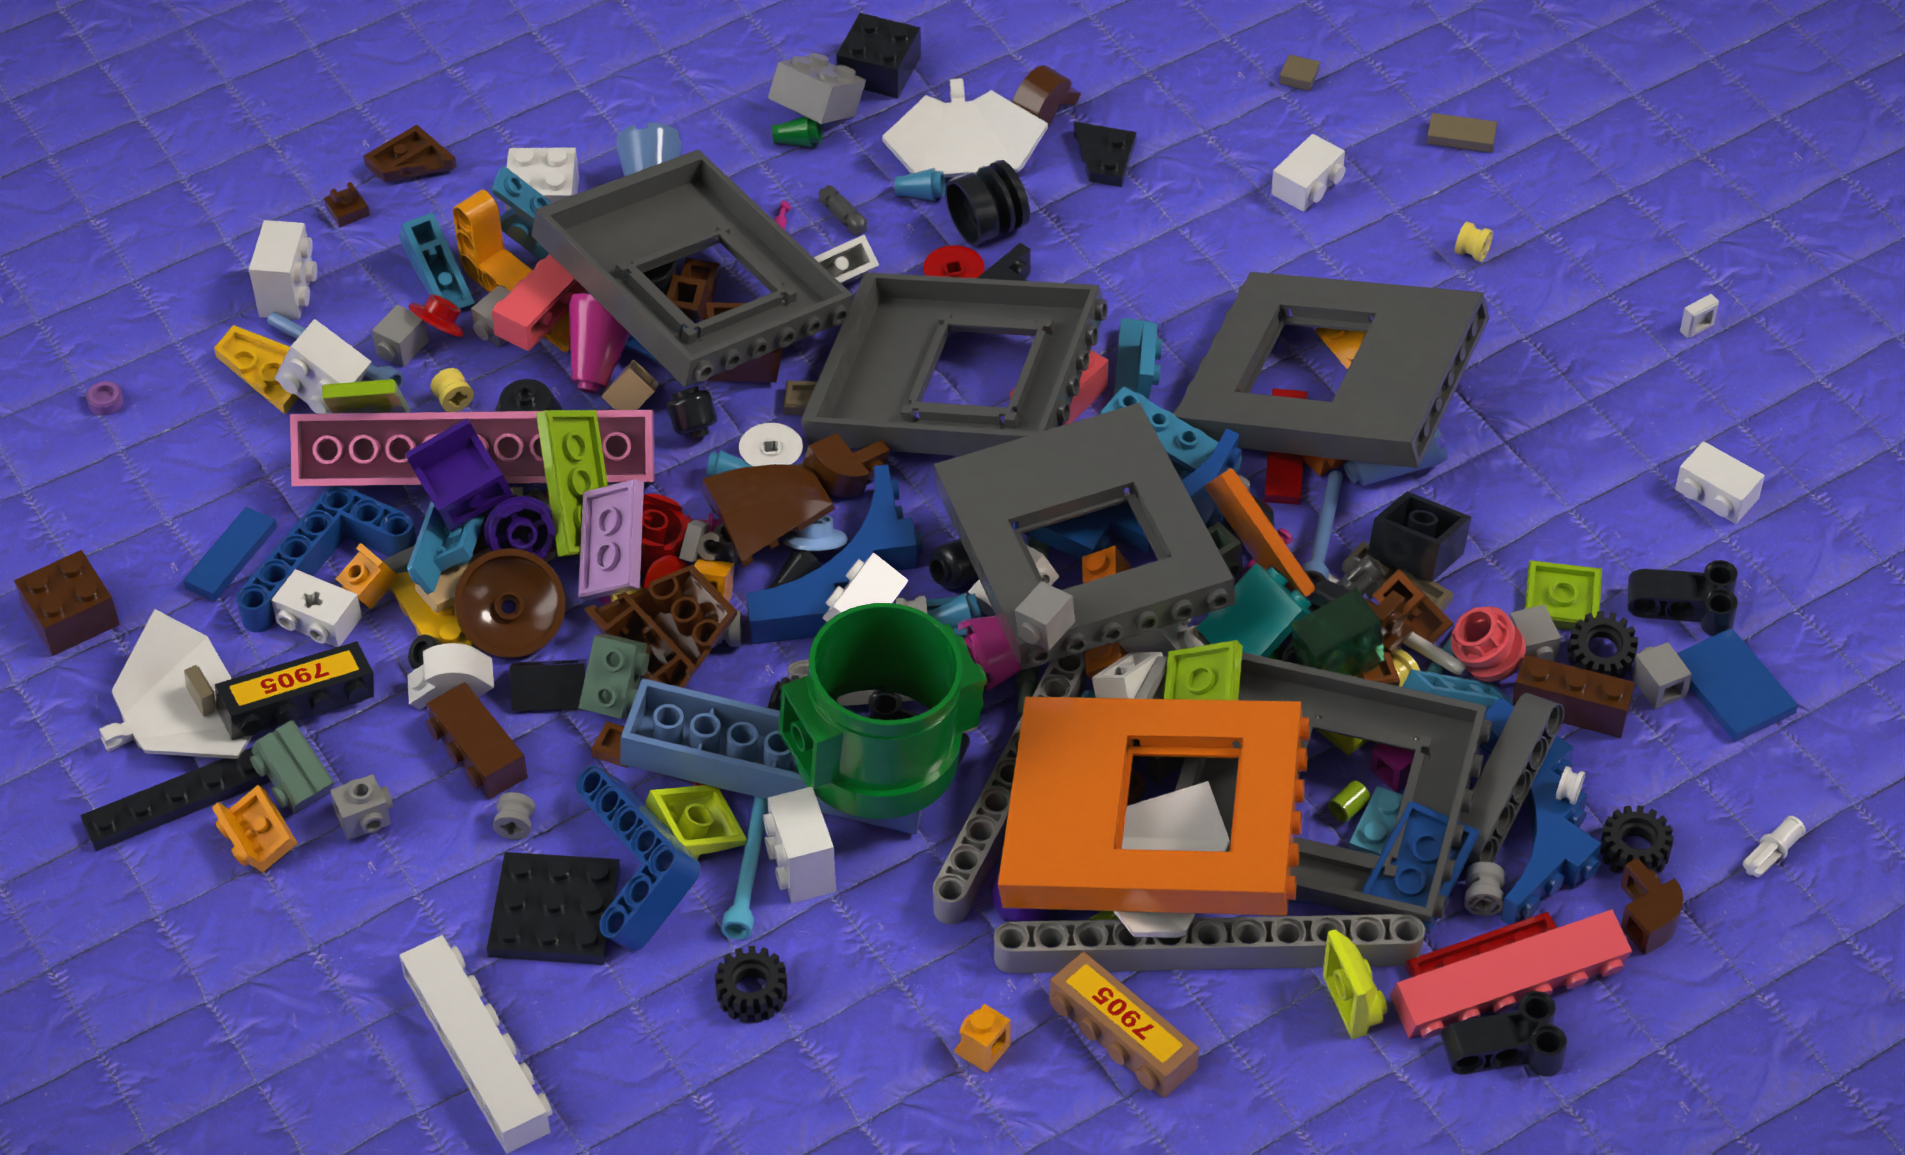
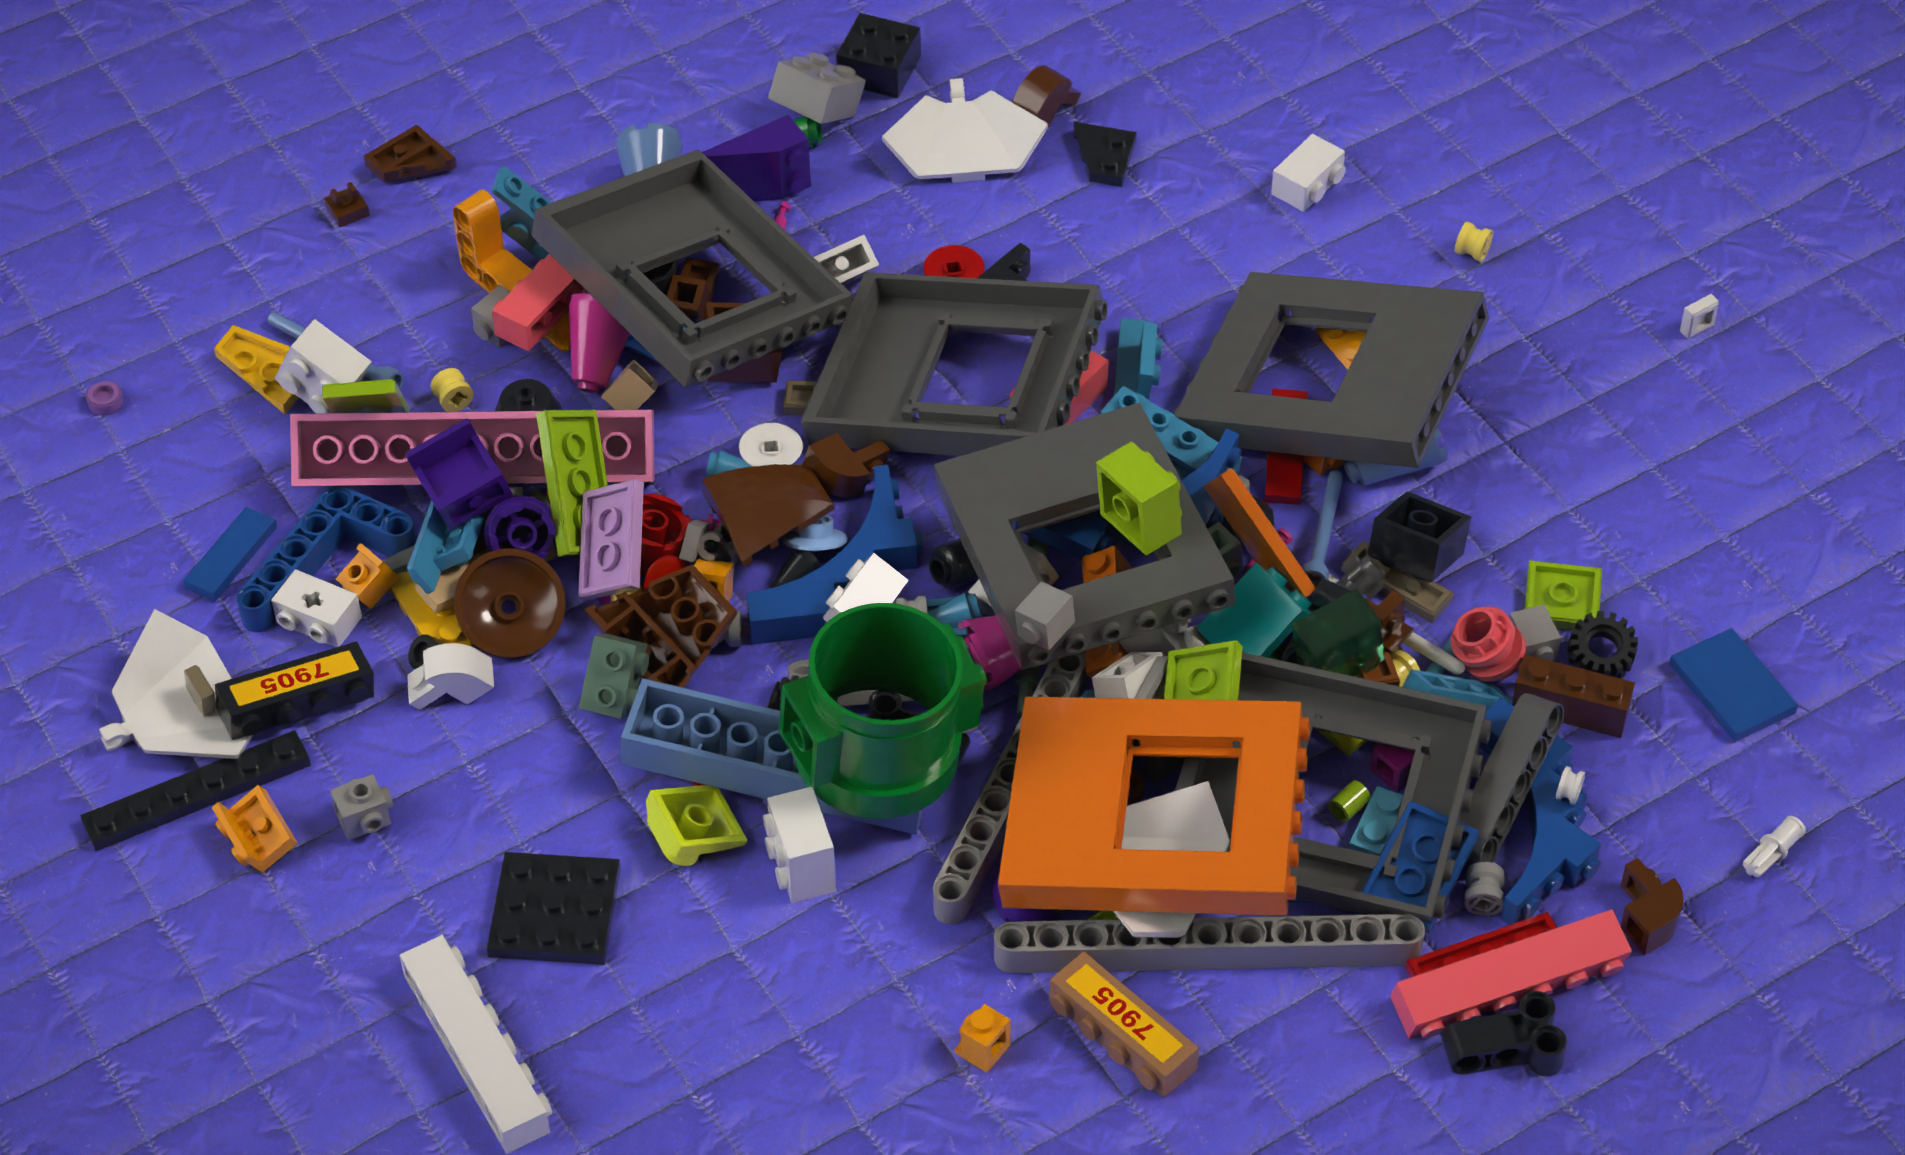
(67, 602): reddish brown brick -> none
(282, 269): white brick -> none
(291, 767): sand green brick -> none
(400, 336): light grey brick -> none
(434, 260): dark azure slope -> none
(439, 314): red piece -> none
(476, 741): reddish brown brick -> none
(513, 815): light grey wheel -> none
(547, 170): white brick -> none
(547, 684): black panel -> none
(608, 744): dark orange tile -> none
(666, 866): blue beam -> none
(692, 412): black head -> none
(738, 920): medium azure piece -> none
(751, 965): black tyre -> none
(766, 161): none -> dark purple slope
(843, 210): dark grey axle -> none
(923, 185): dark azure cone -> none
(987, 202): black wheel -> none
(1139, 497): none -> lime brick
(1299, 72): dark tan tile -> none
(1352, 985): neon yellow slope -> none
(1419, 609): dark orange brick -> none
(1461, 132): dark tan tile -> none
(1640, 825): black tyre -> none
(1661, 675): light grey brick -> none
(1686, 595): black piece -> none
(1719, 482): white brick -> none

